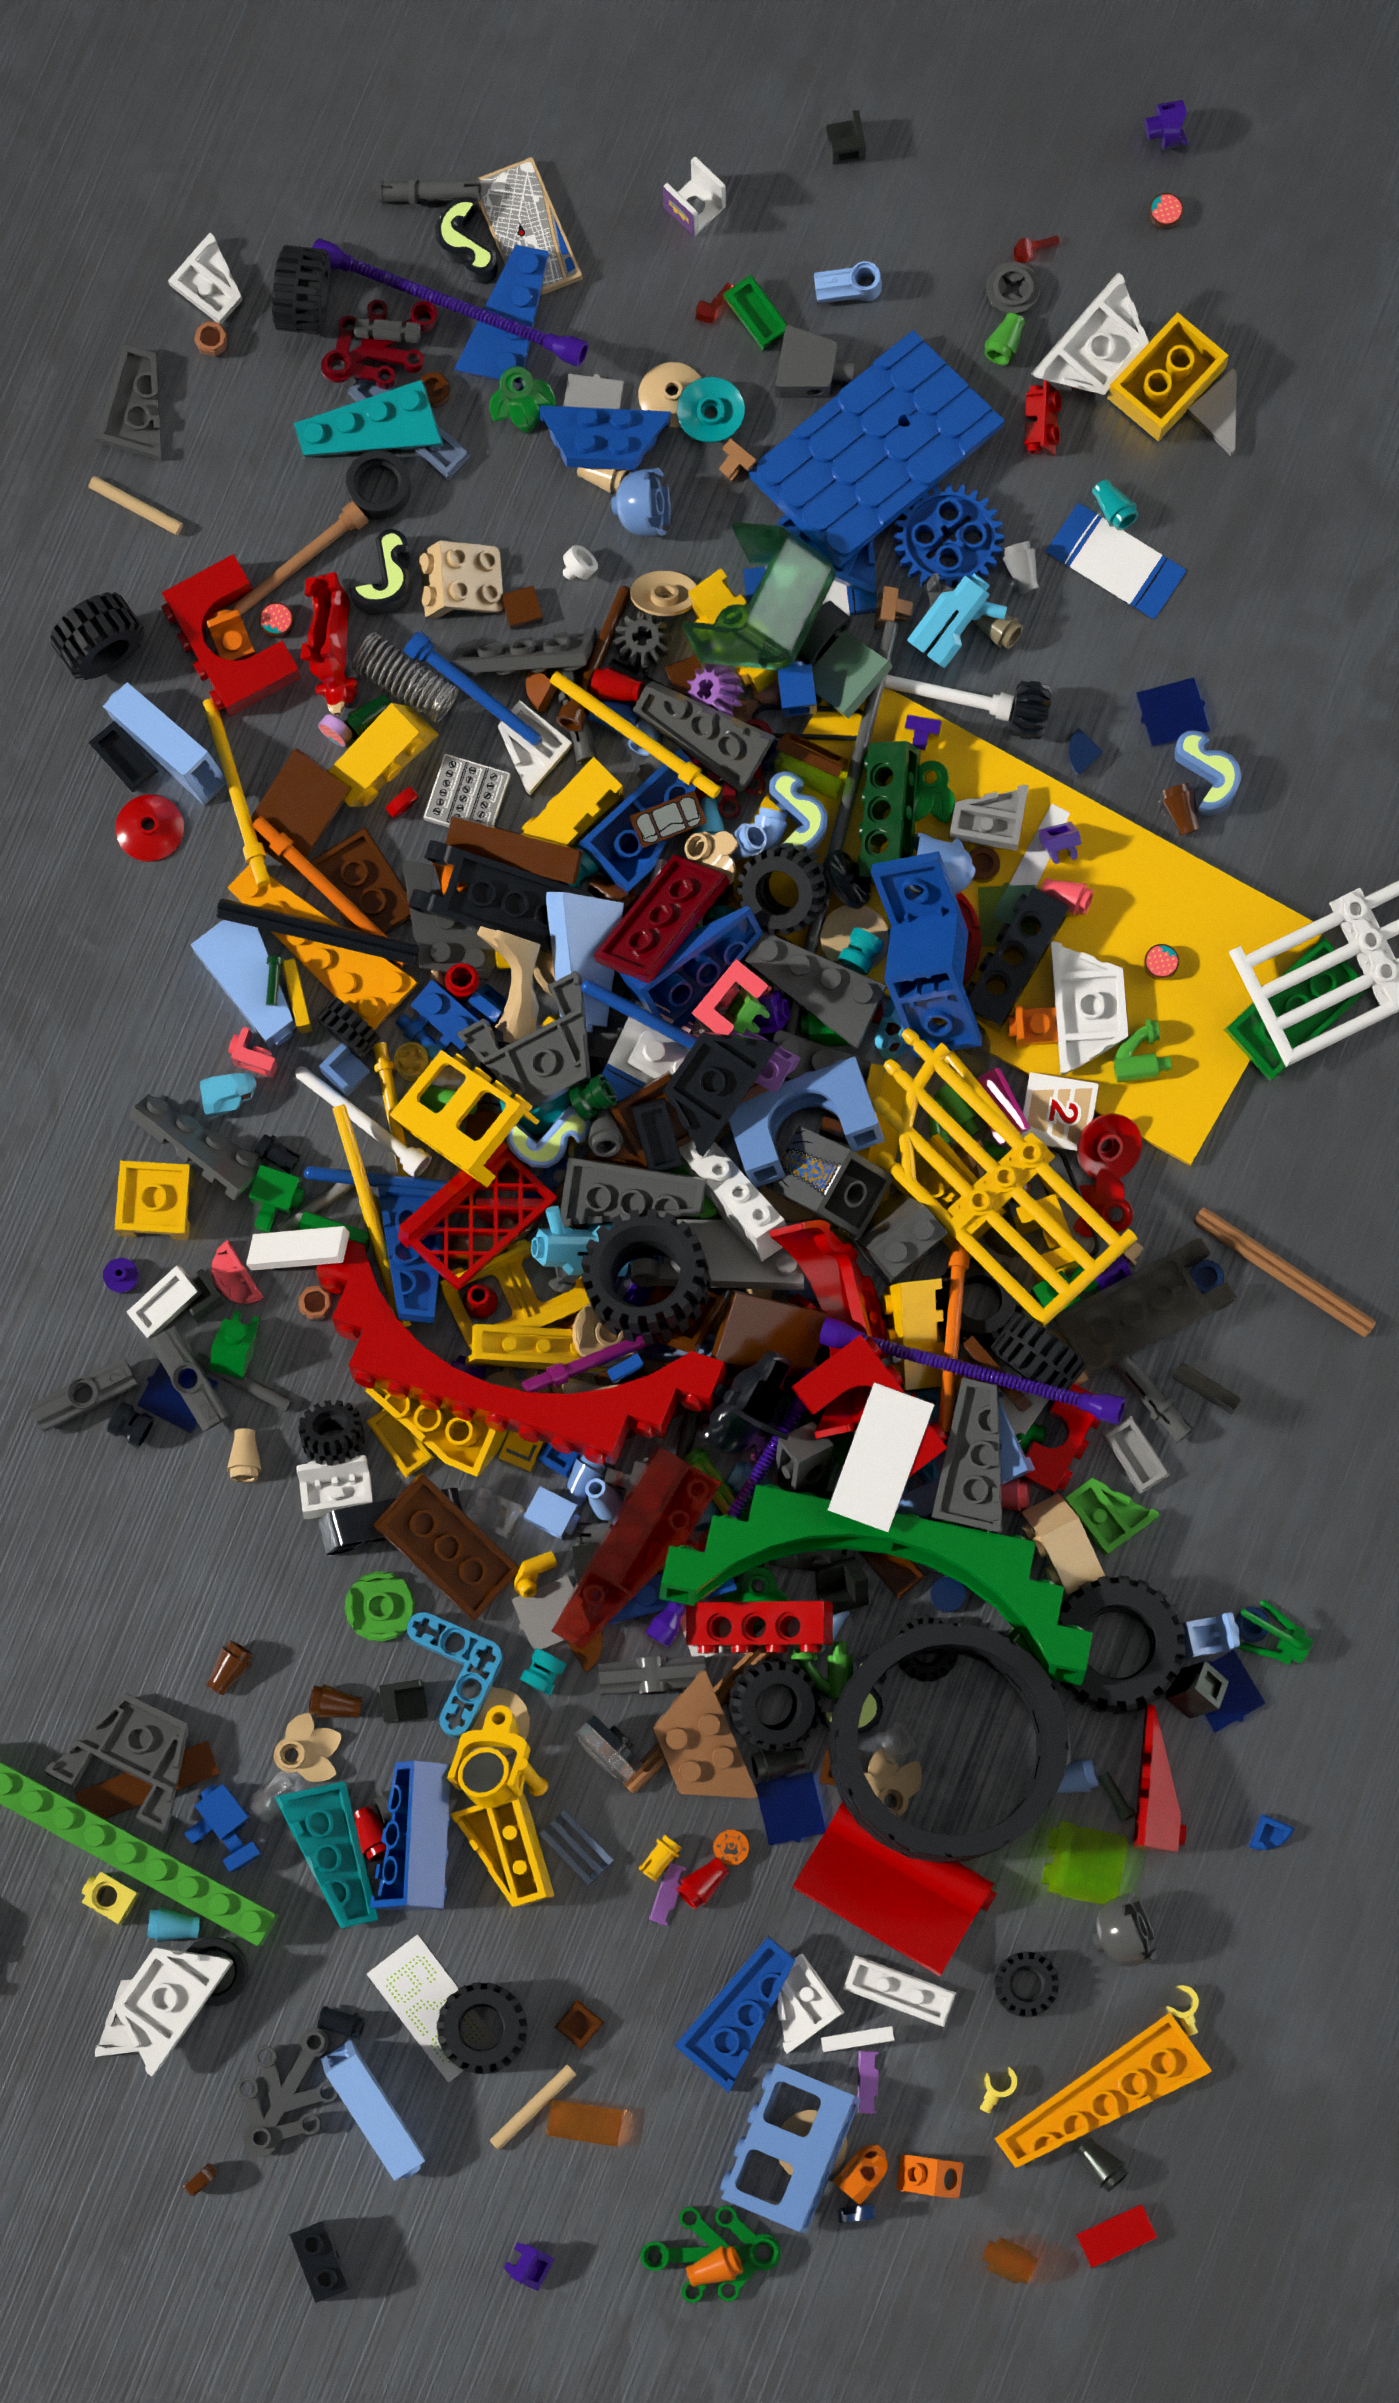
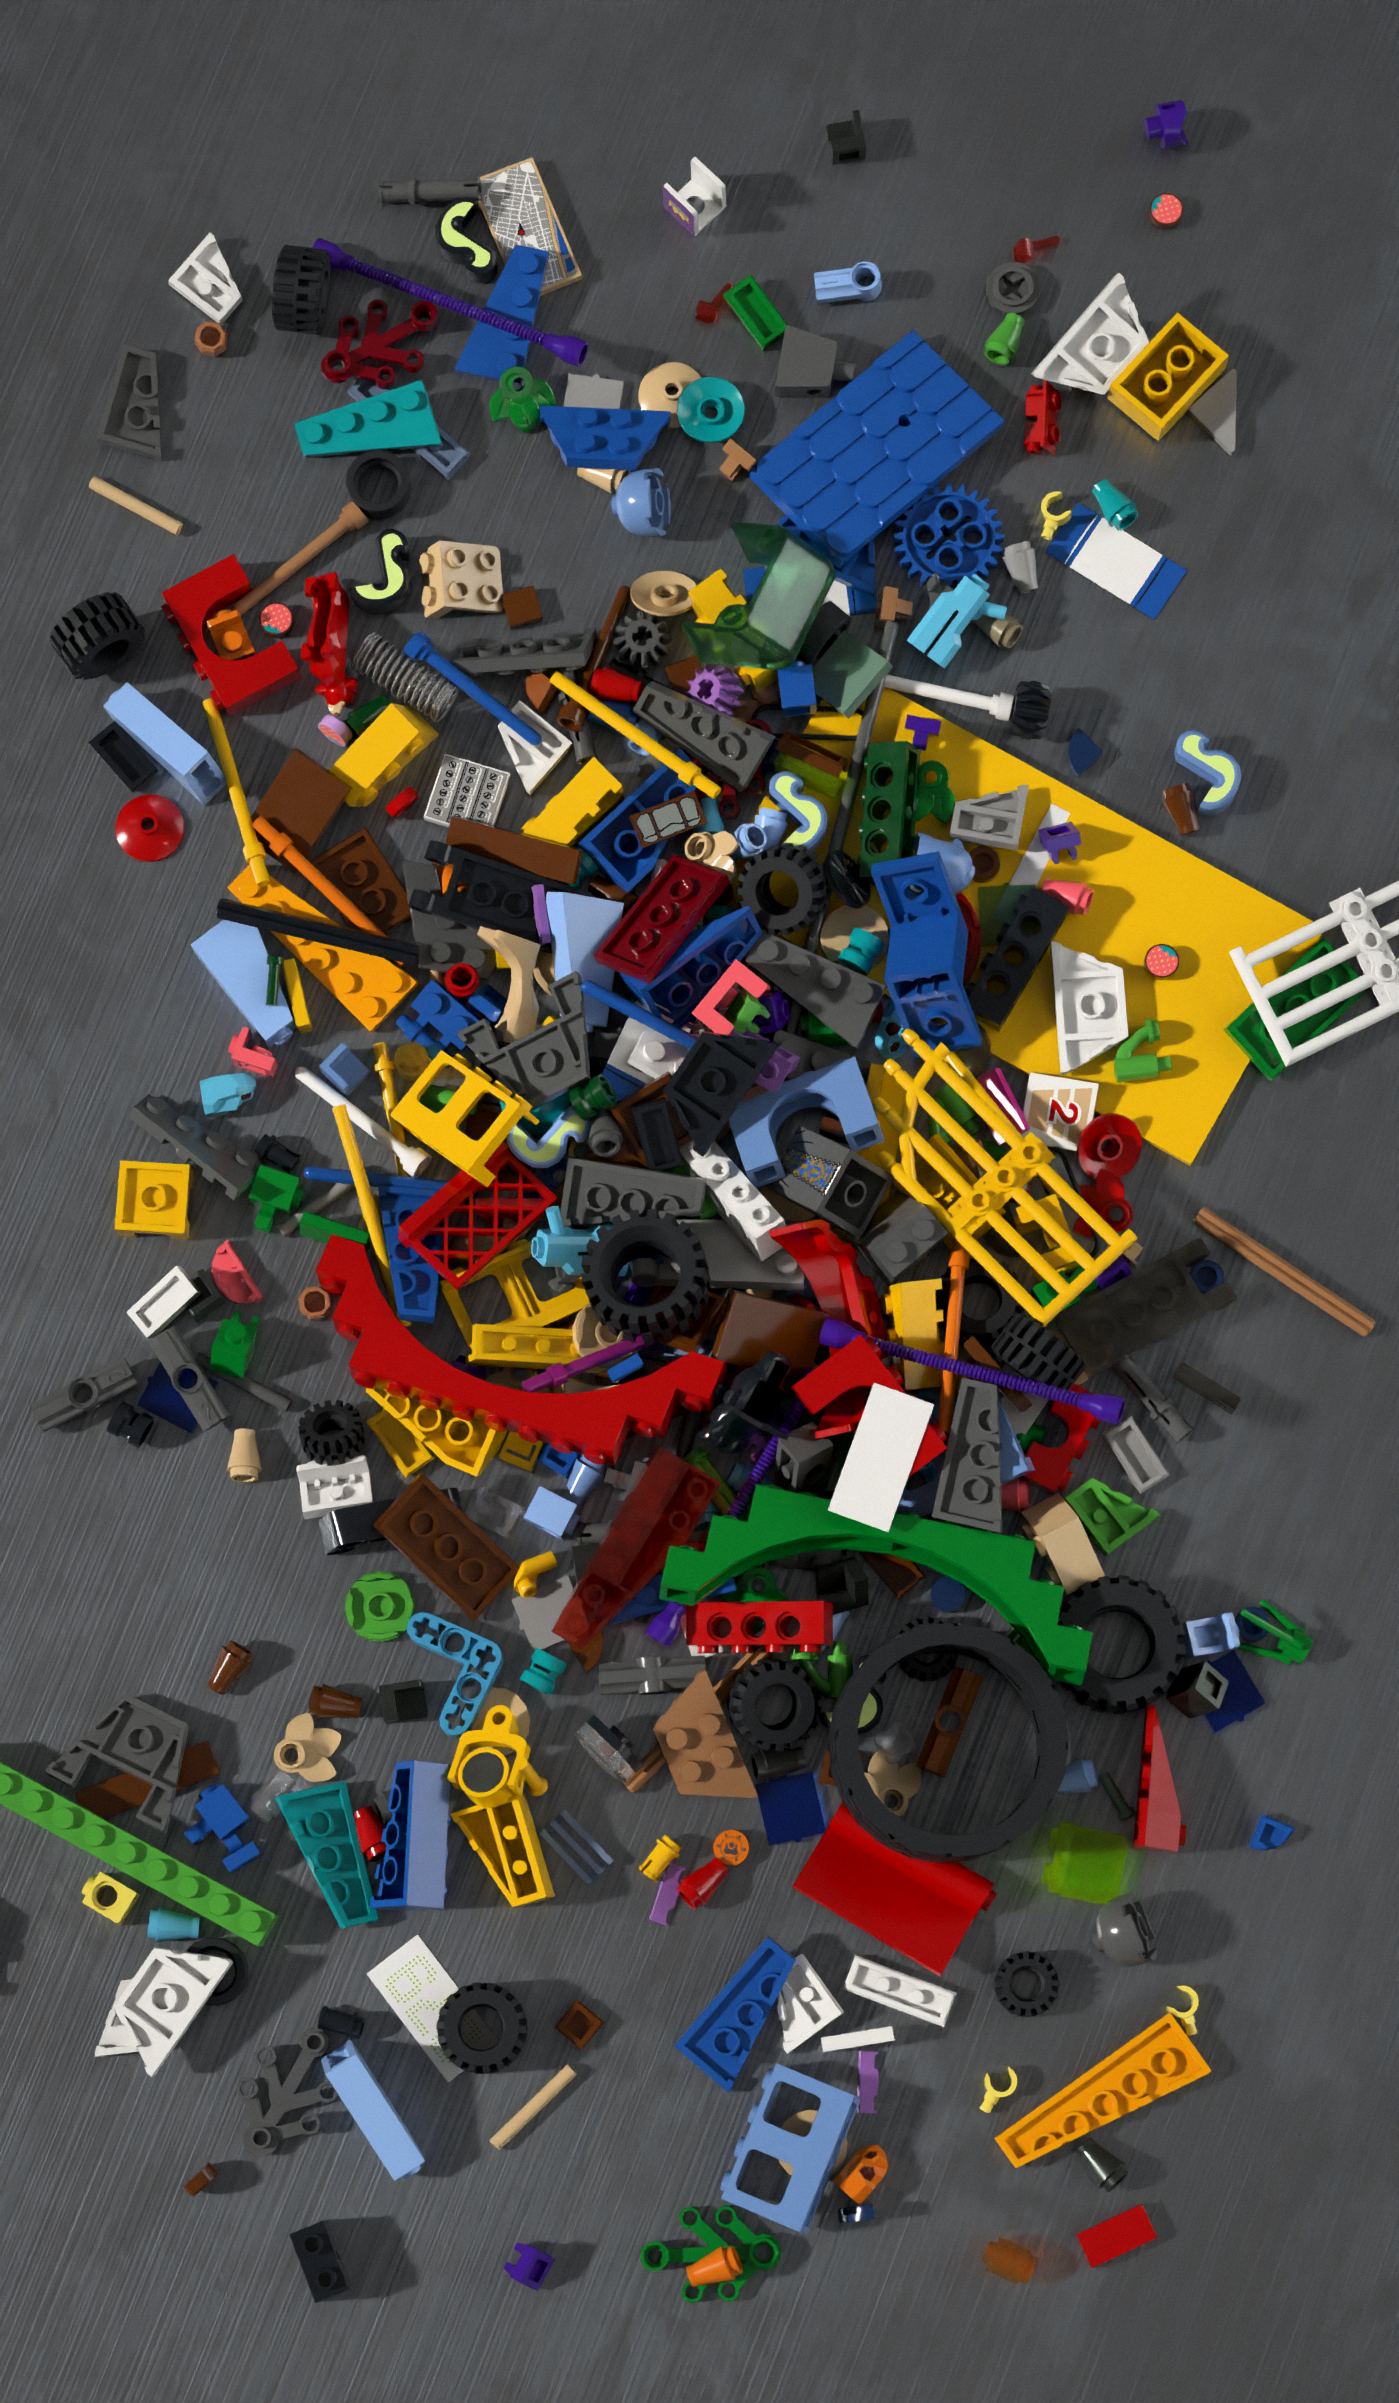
(127, 1281): dark purple tile -> none
(298, 1248): white tile -> none
(348, 1027): black tyre -> none
(387, 330): dark grey axle -> none
(437, 388): reddish brown tile -> none
(483, 1308): red cone -> none
(541, 915): none -> medium lavender piece
(579, 563): white tile -> none
(584, 2123): clear orange tile -> none
(603, 1499): light blue cone -> none
(927, 2176): orange bracket -> none
(958, 1700): none -> dark orange piece
(1033, 1026): orange bracket -> none
(1052, 521): none -> light yellow piece
(1172, 711): clear blue piece -> none

